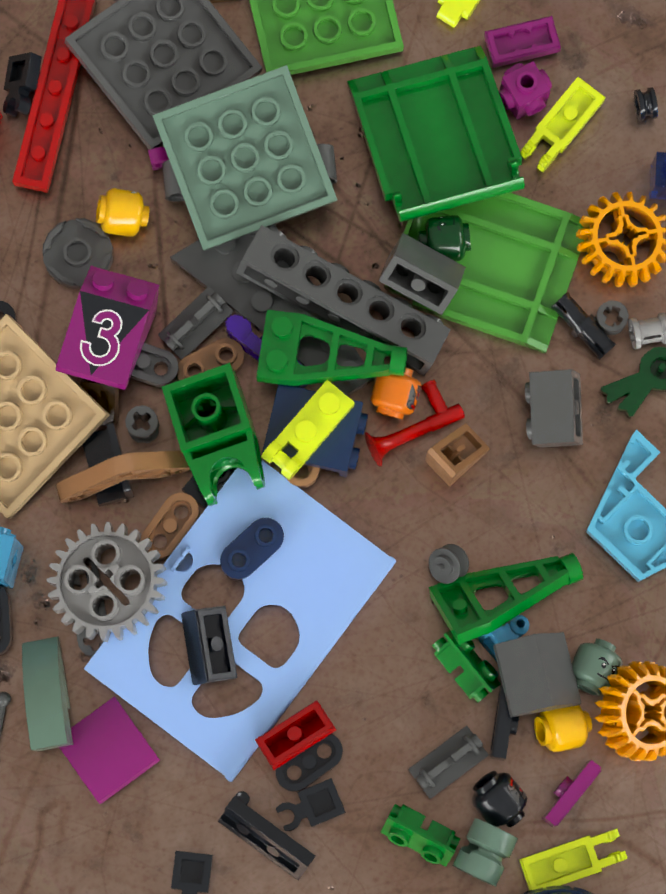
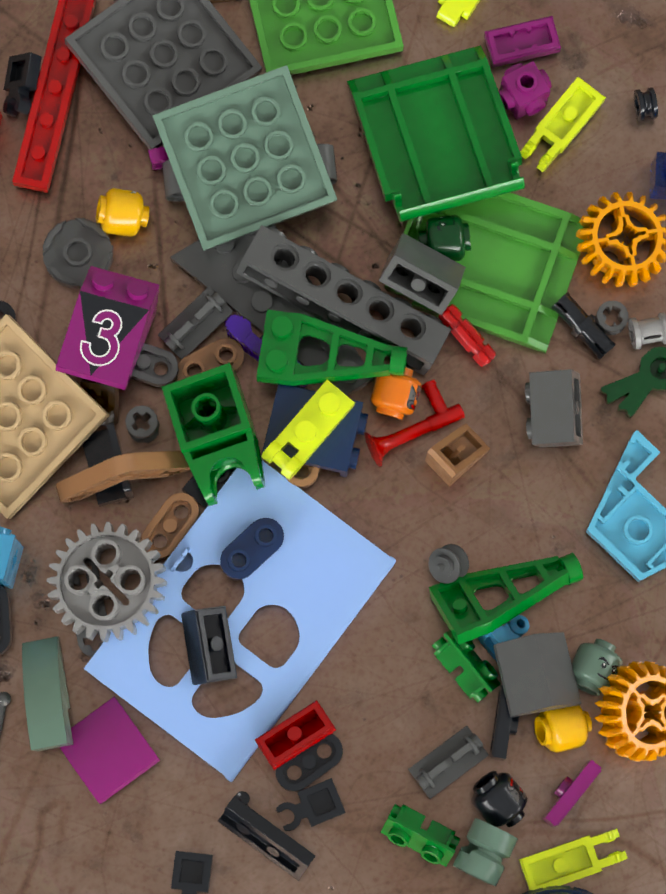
(467, 335): none -> red axle

